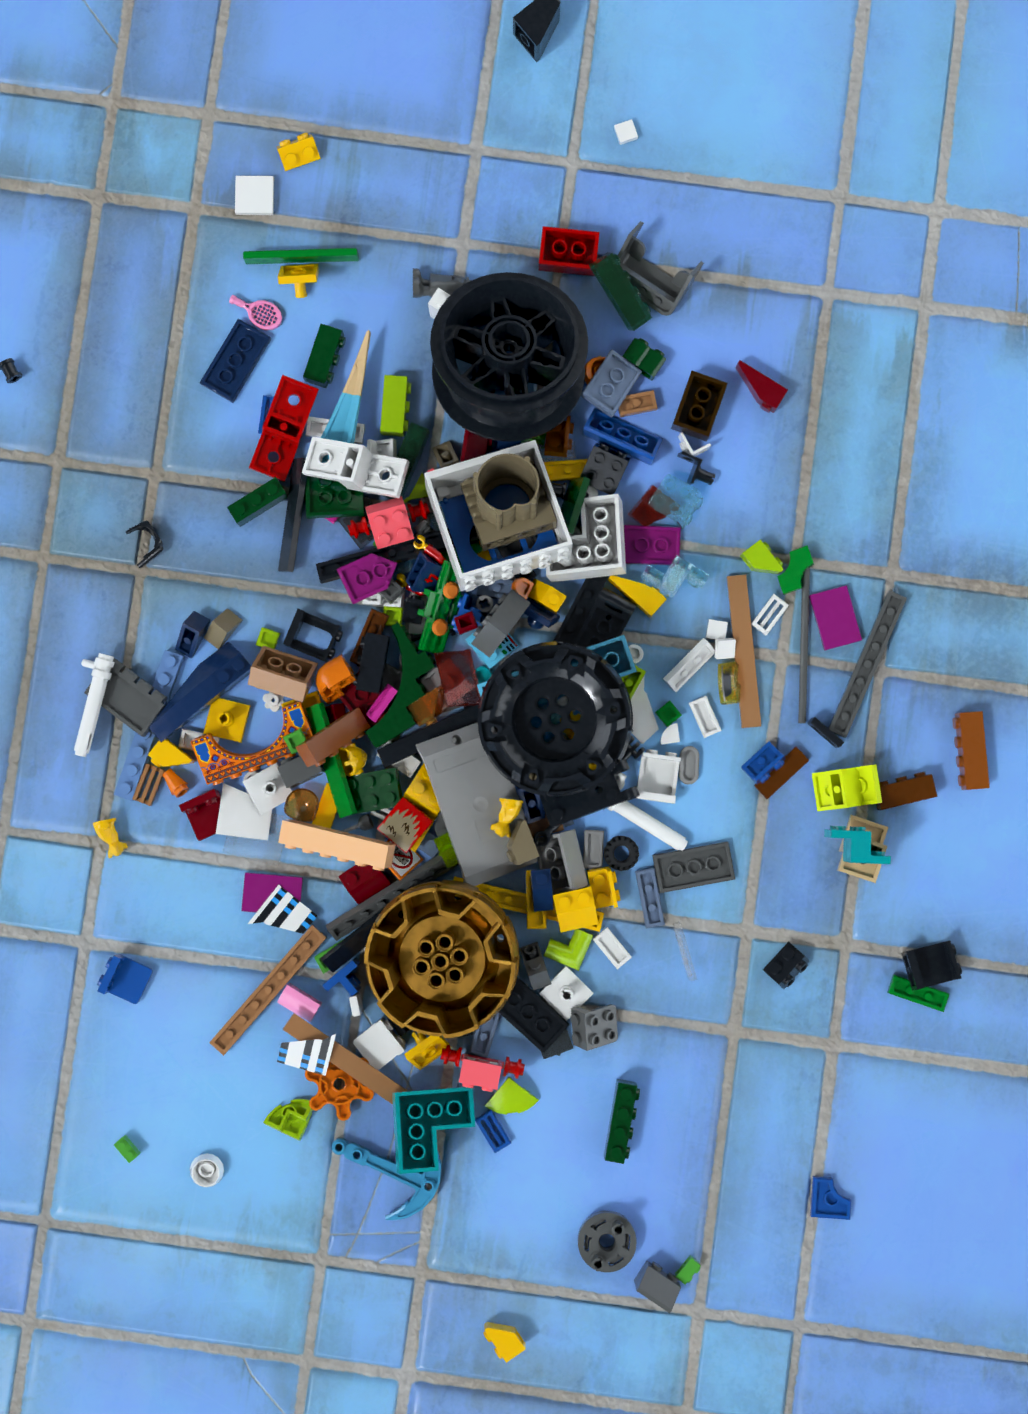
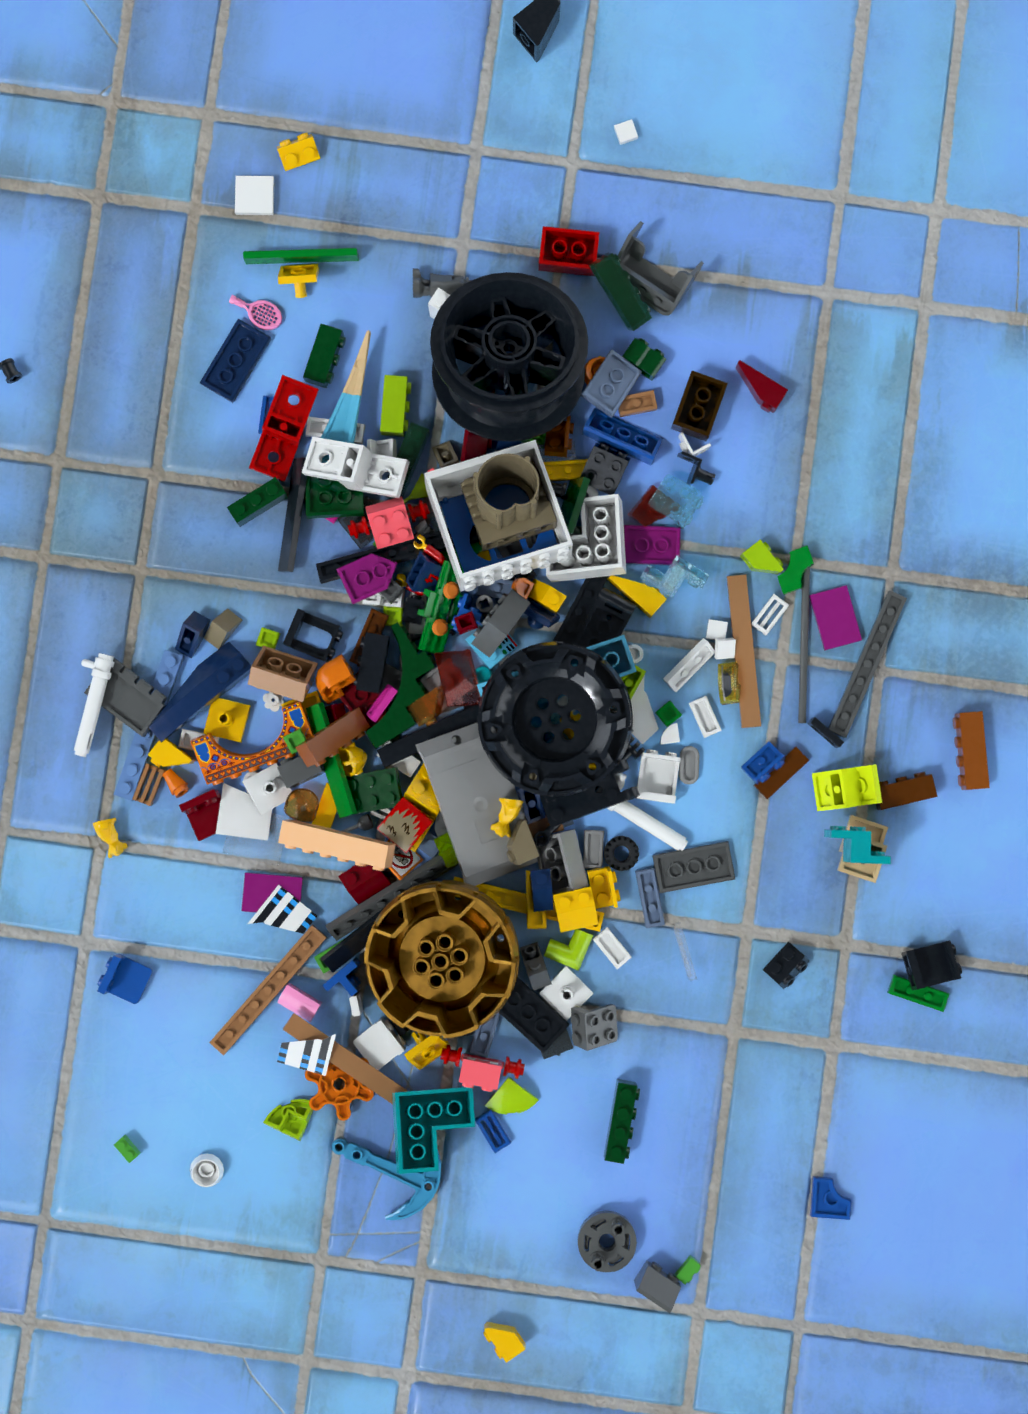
(146, 526): black helmet -> none

